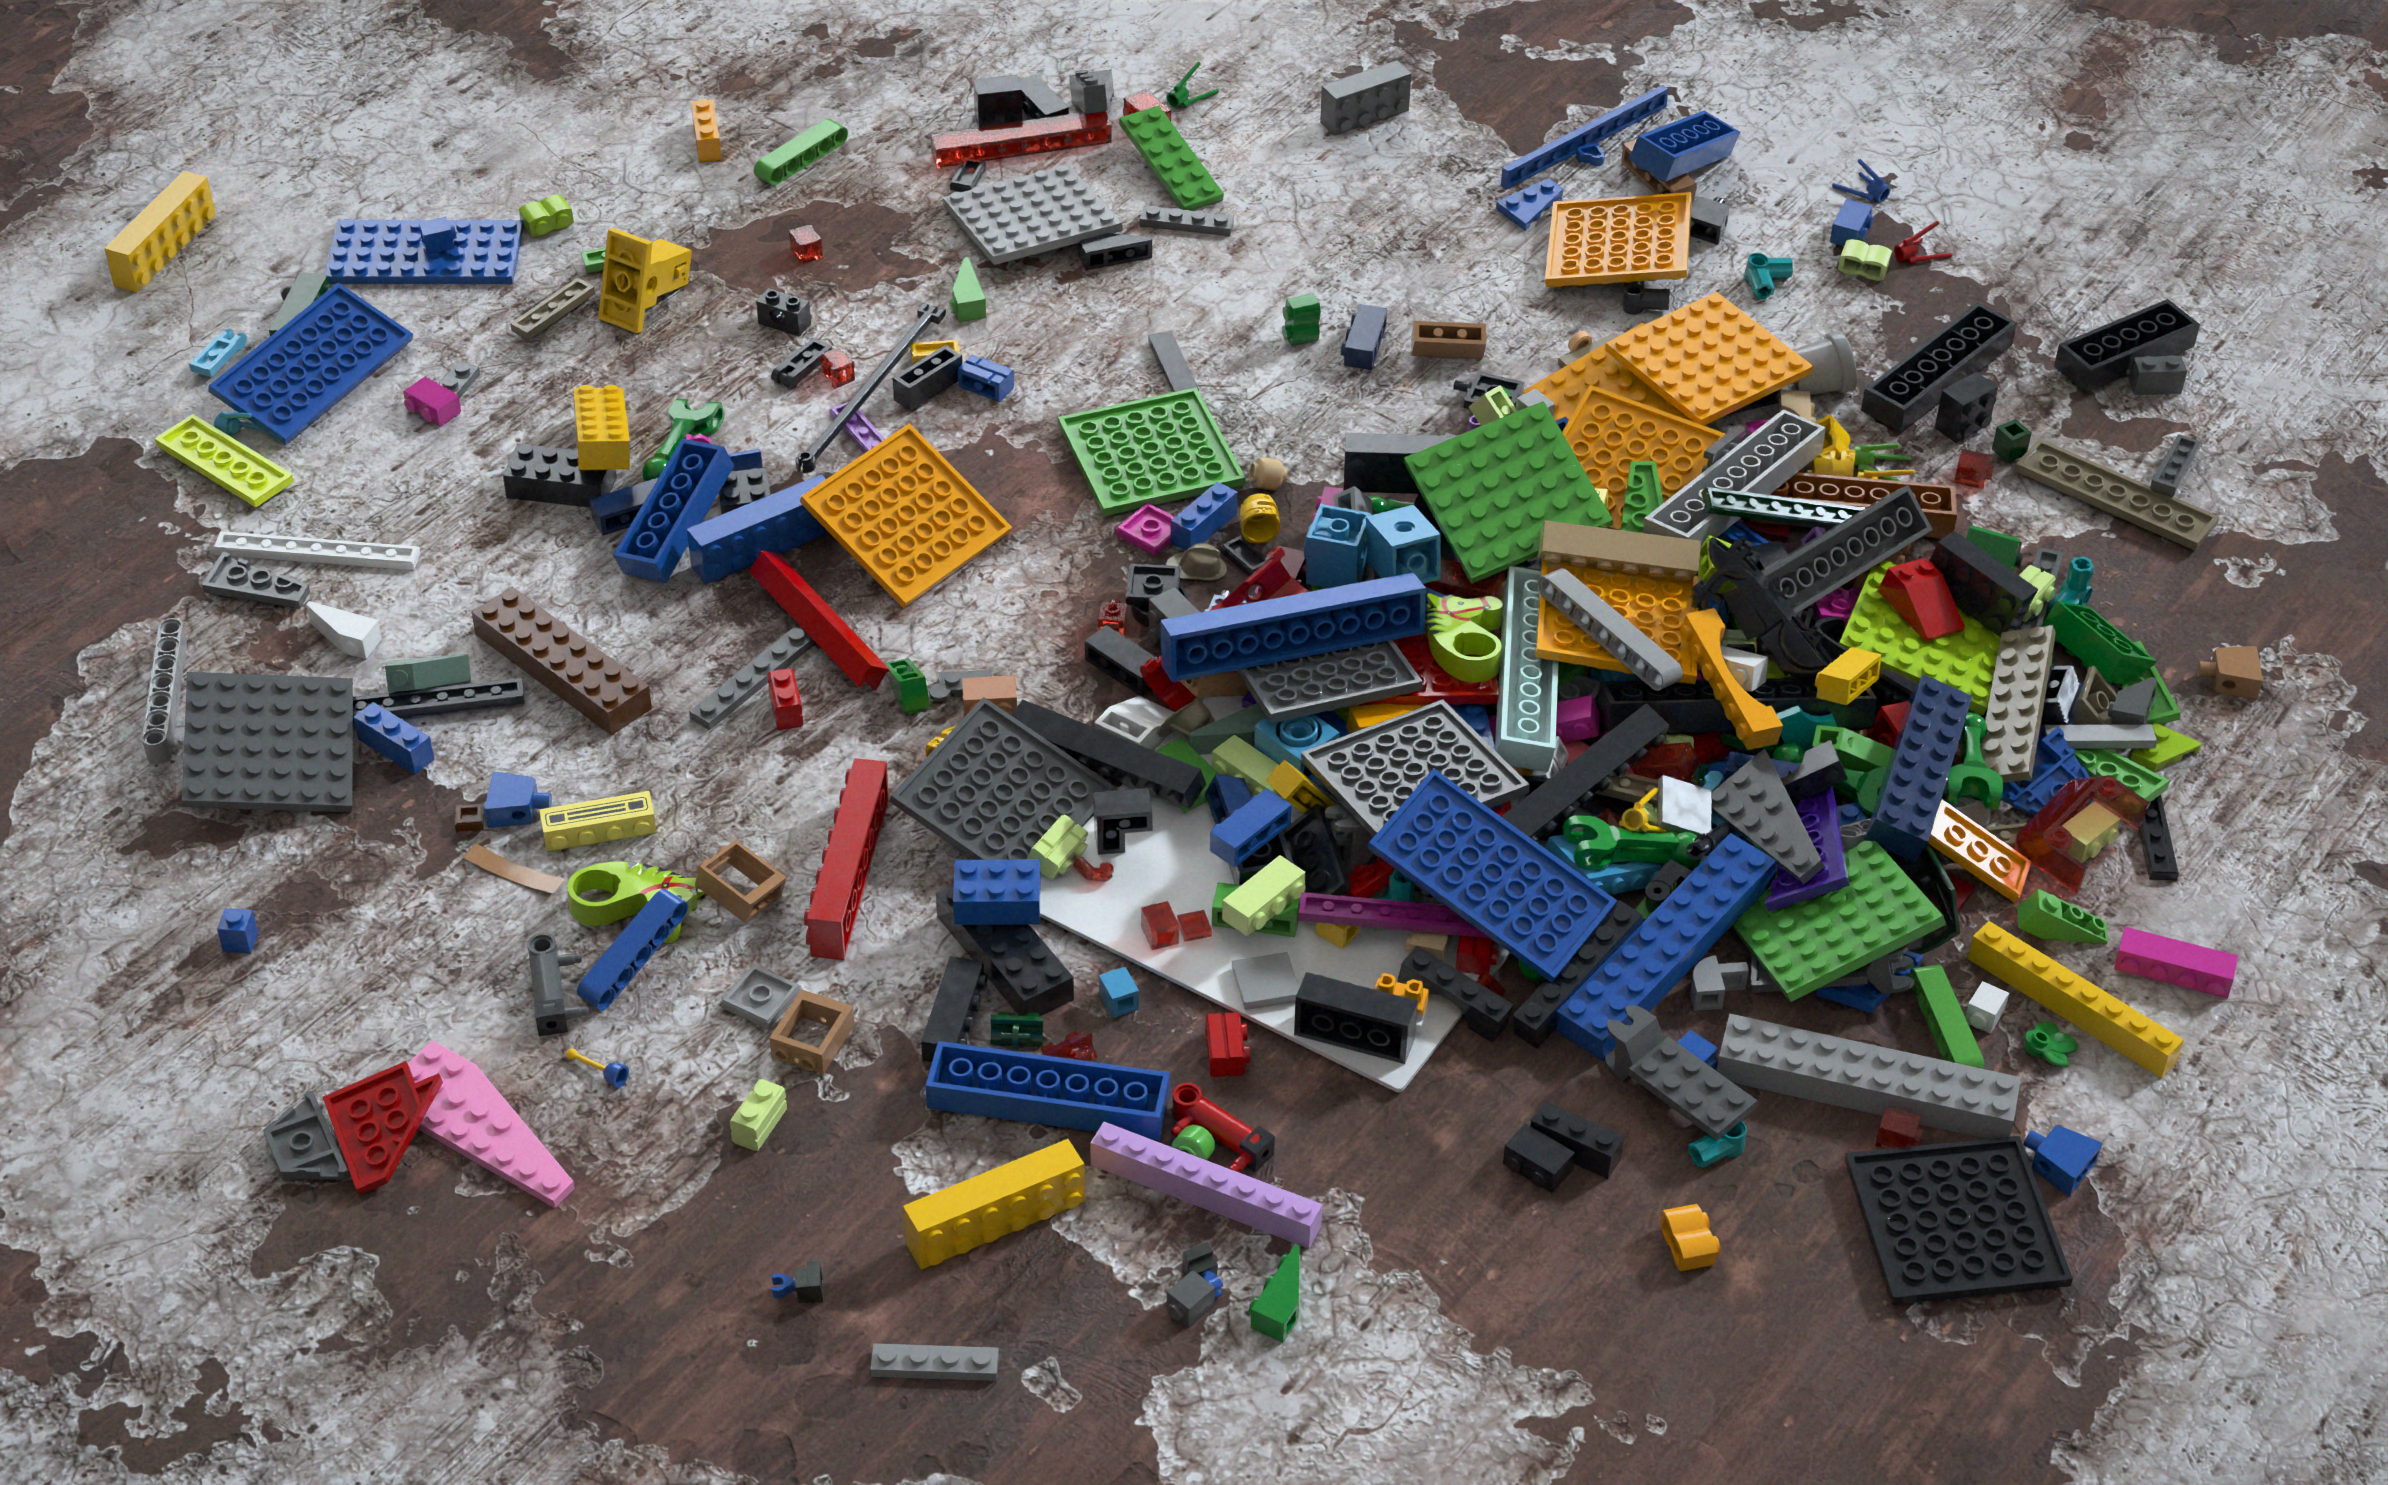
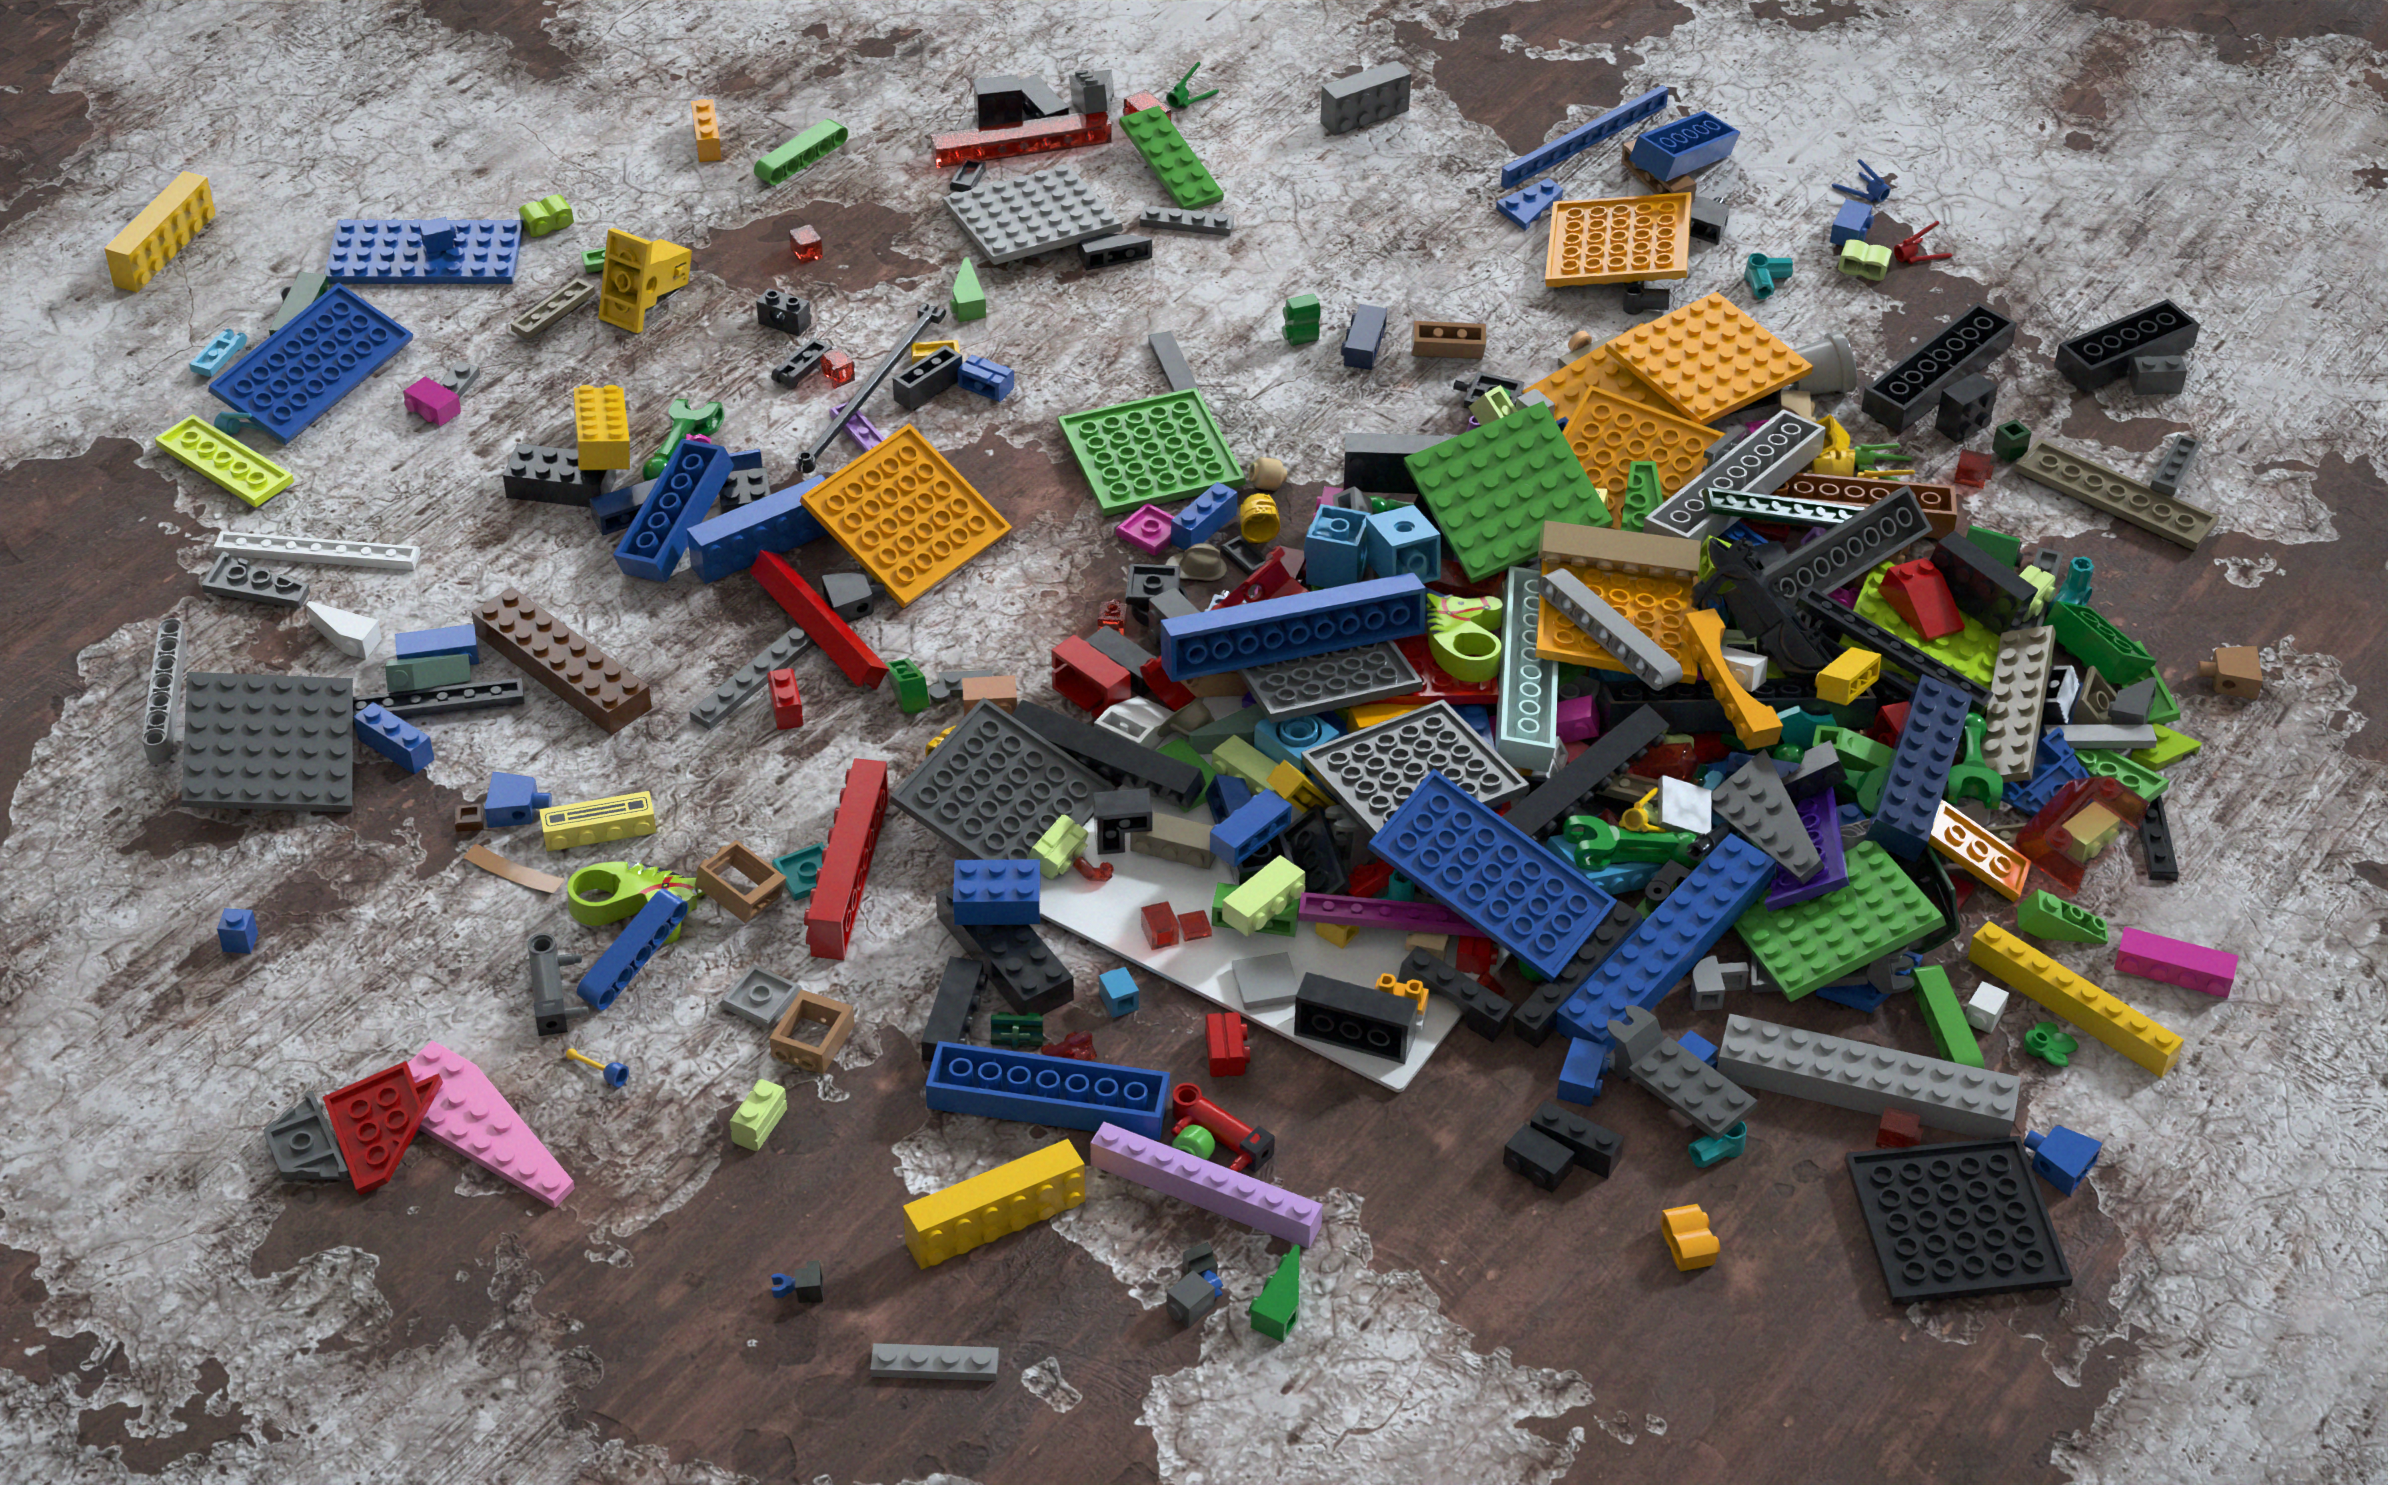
(438, 642): none -> brick
(800, 870): none -> teal tile
(851, 595): none -> torso
(1088, 676): none -> red piece
(1175, 841): none -> dark tan brick
(1582, 1072): none -> blue brick
(1591, 153): blue tile -> none
(1889, 645): none -> black plate

